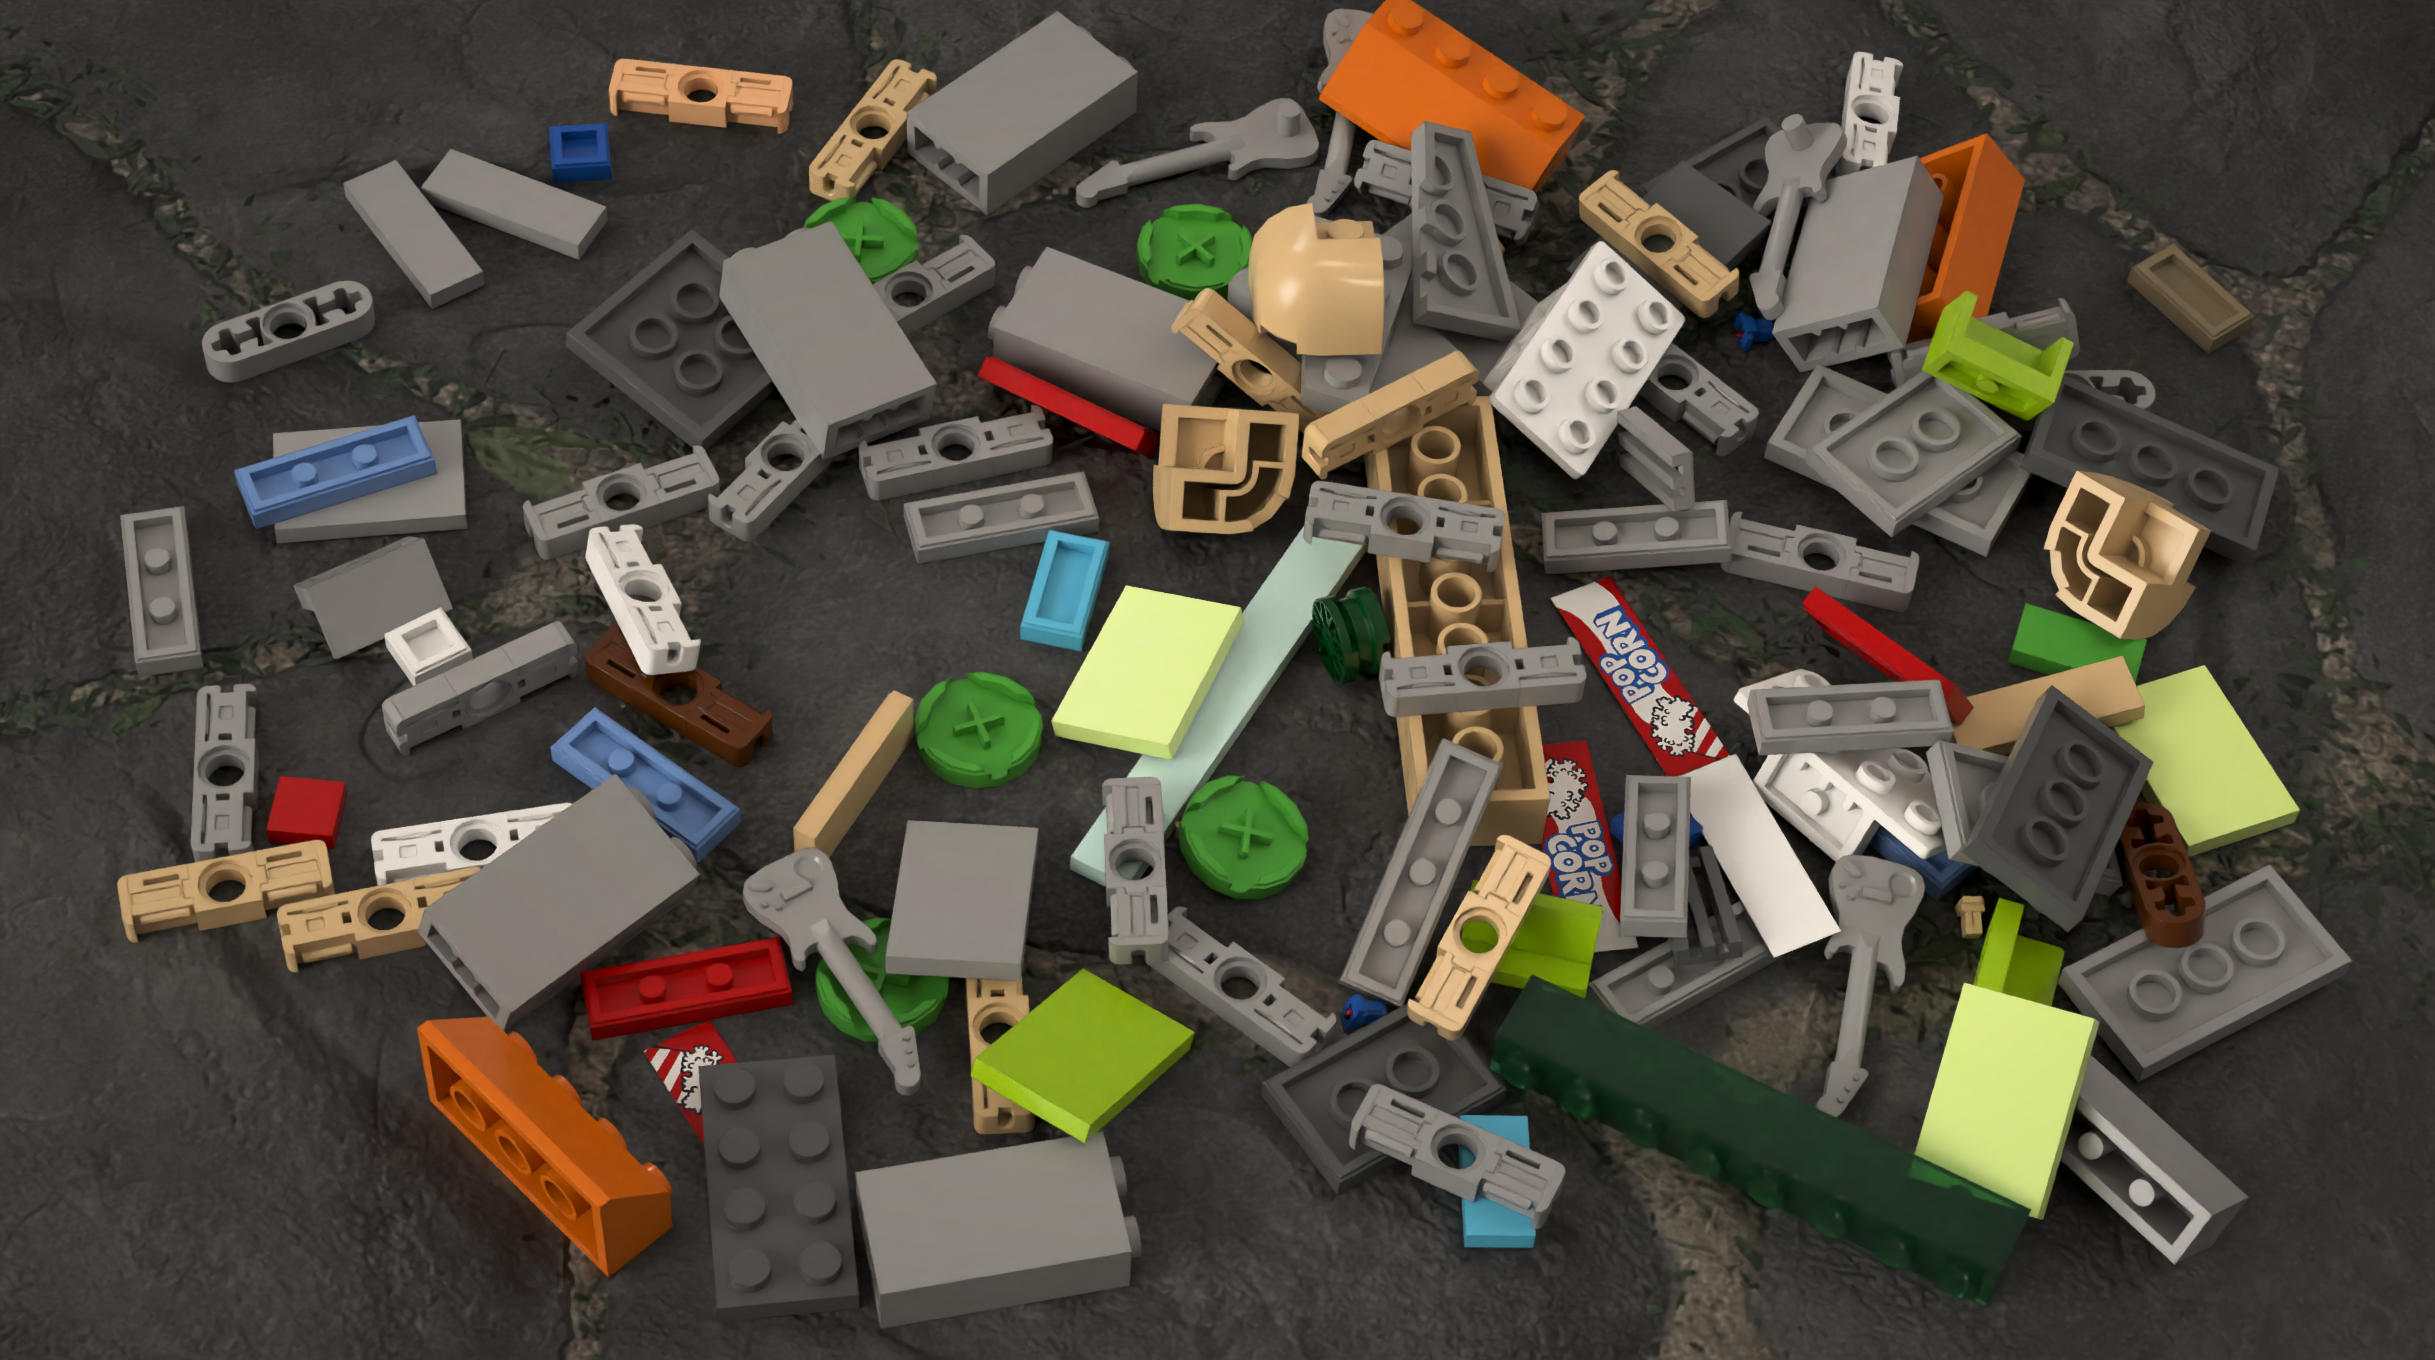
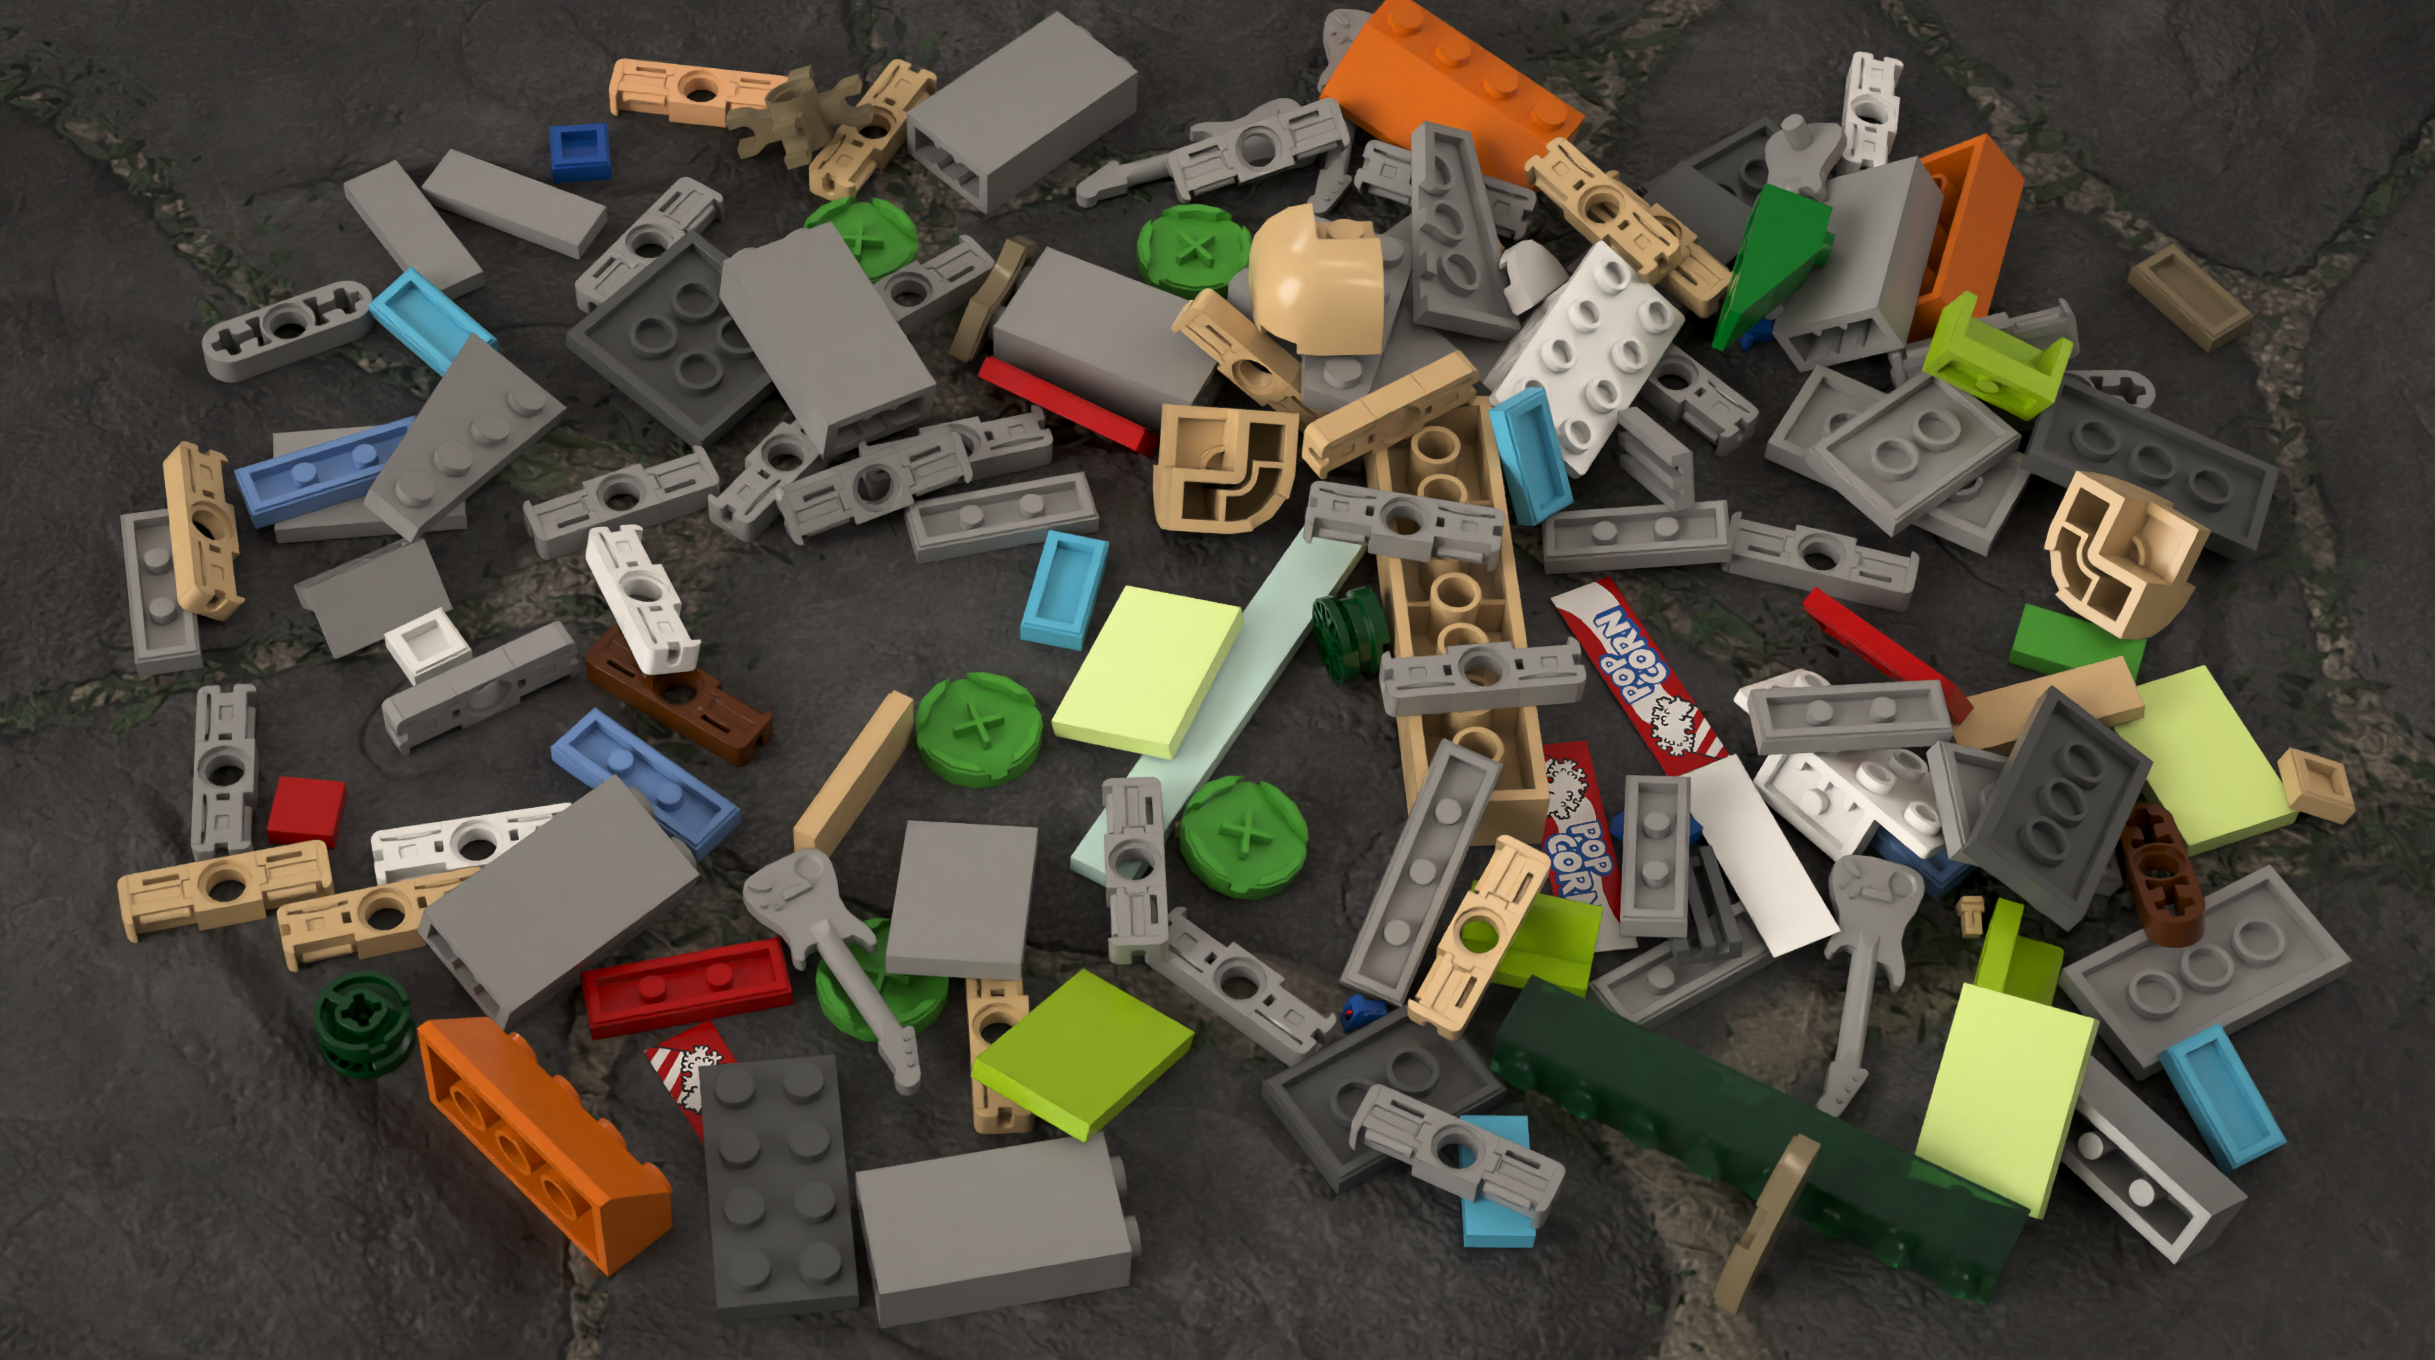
(200, 564): none -> tan piece
(382, 1039): none -> dark green wheel
(426, 320): none -> medium azure tile
(462, 438): none -> light grey wing
(675, 213): none -> light grey piece
(799, 116): none -> dark tan pin
(833, 497): none -> light grey piece
(996, 291): none -> dark tan tile
(1293, 135): none -> light grey piece
(1531, 456): none -> medium azure tile
(1532, 275): none -> white tile
(1578, 185): none -> tan piece
(1772, 1212): none -> dark tan tile
(1774, 259): none -> green slope
(2221, 1098): none -> medium azure tile
(2316, 786): none -> tan tile

